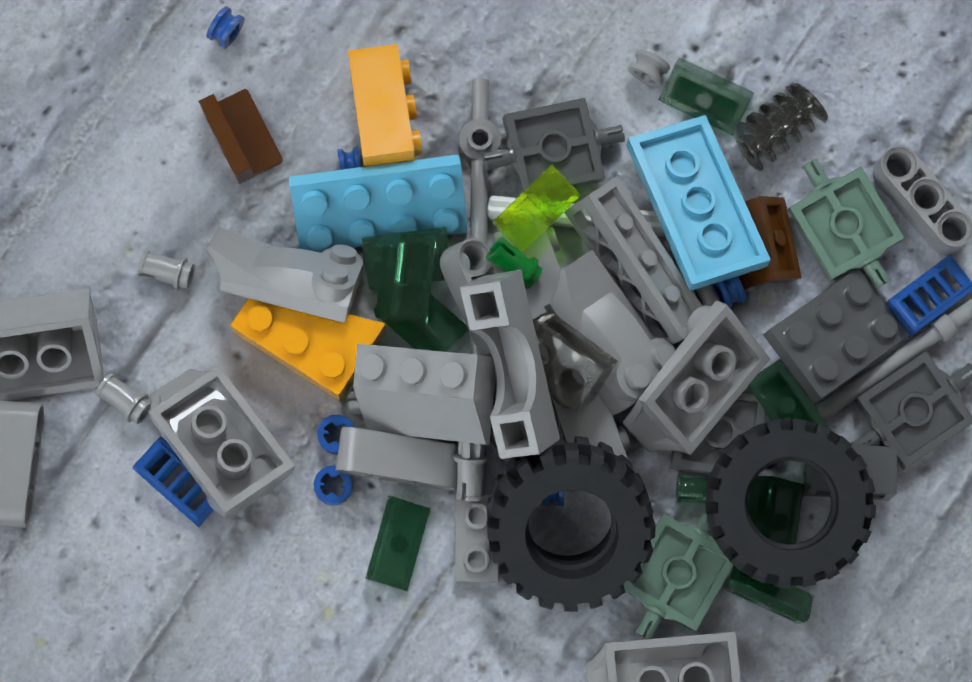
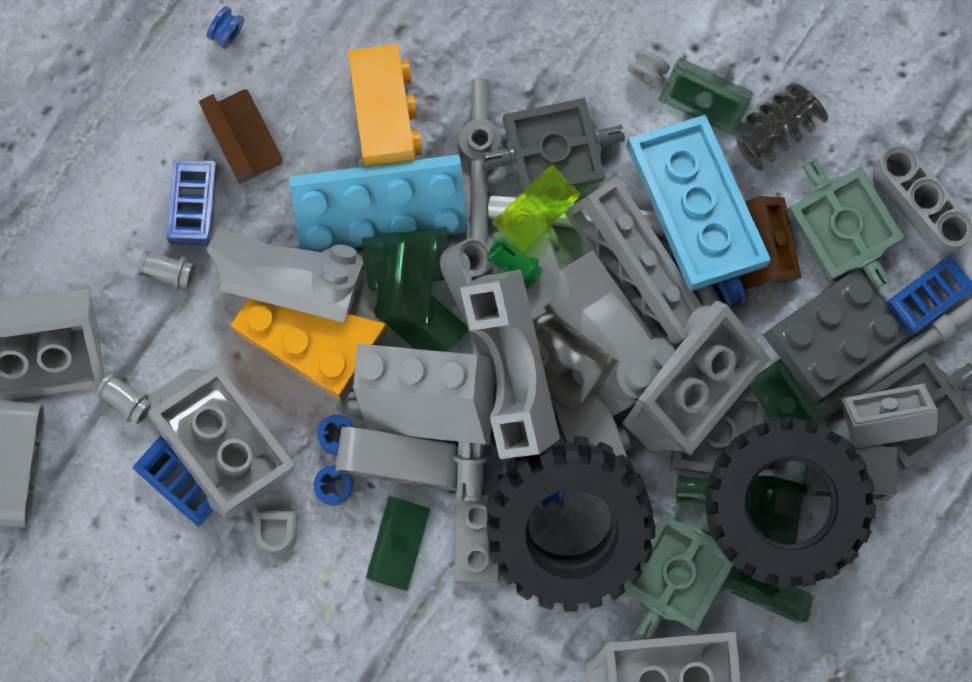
(191, 235): none -> slope
(274, 530): none -> light grey tile
(349, 159): blue bush -> none
(890, 416): none -> light grey slope

